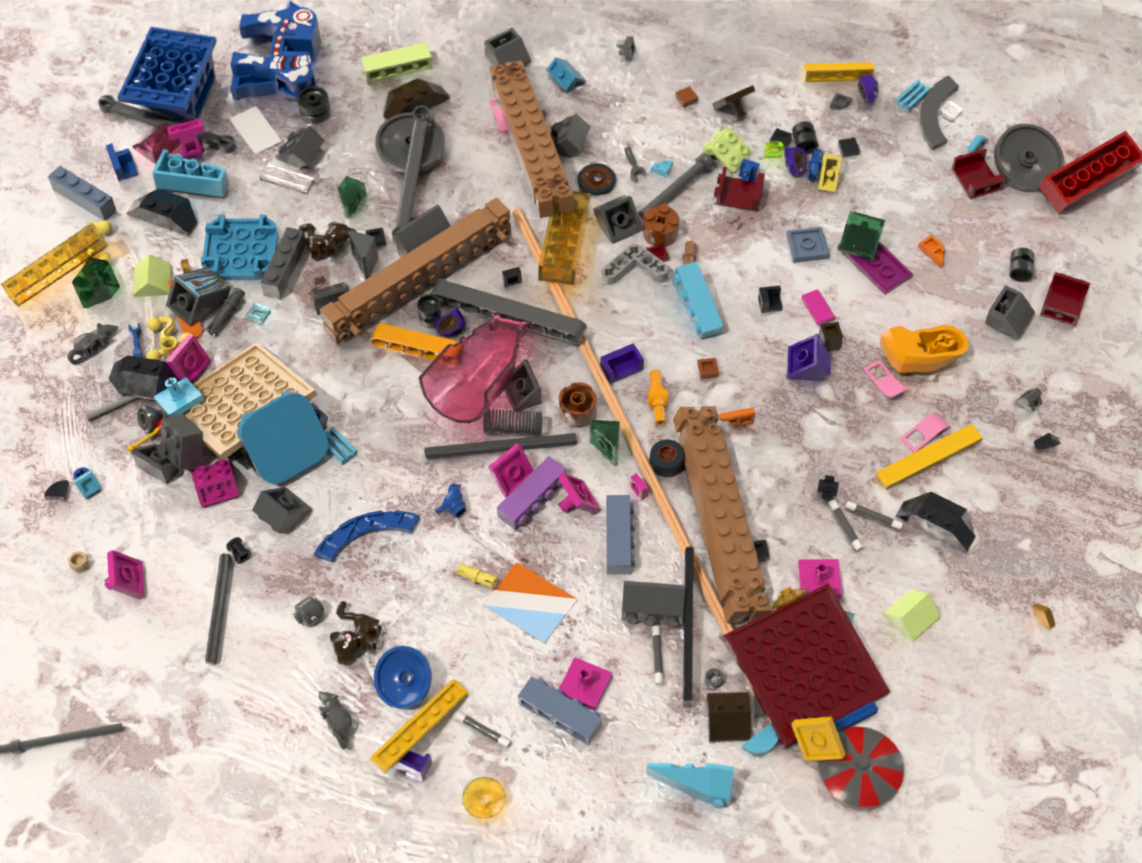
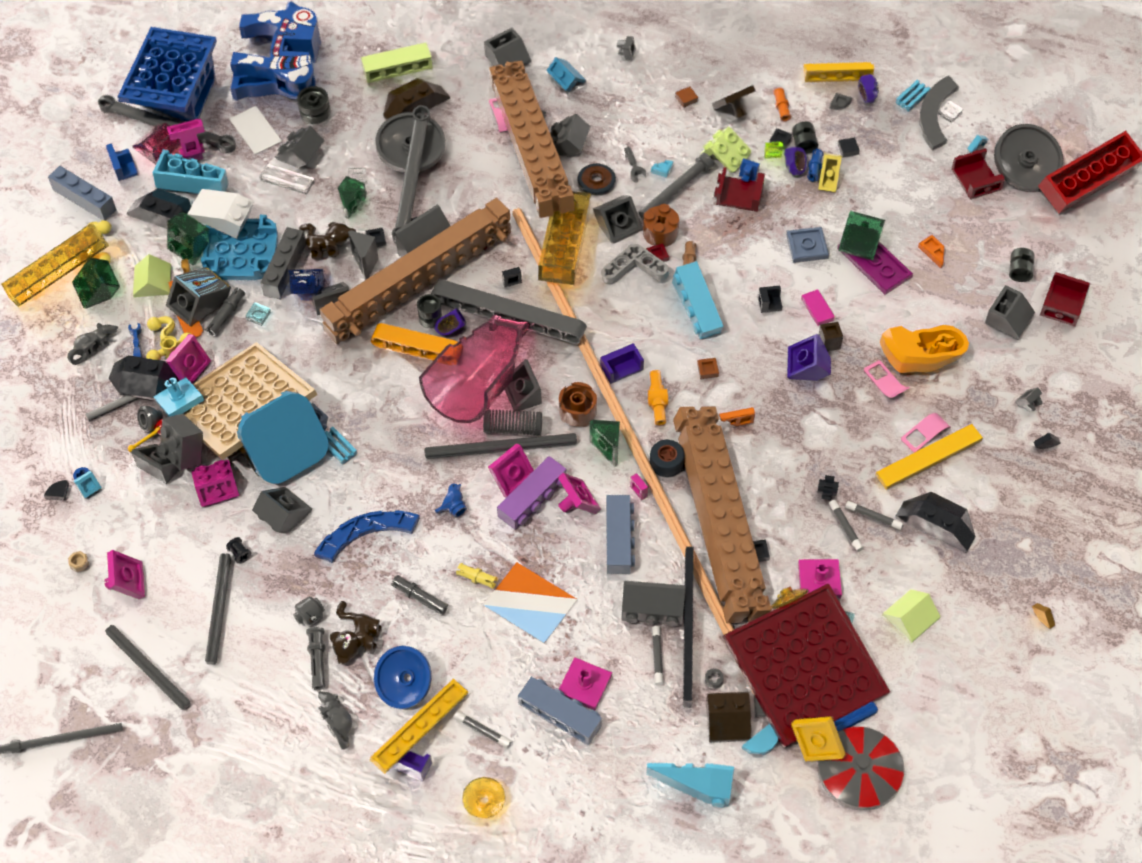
(148, 668): none -> dark grey axle
(187, 237): none -> clear green slope
(222, 211): none -> white slope
(305, 281): none -> clear blue torso
(316, 650): none -> dark grey pin
(413, 591): none -> dark grey pin
(782, 104): none -> orange pin

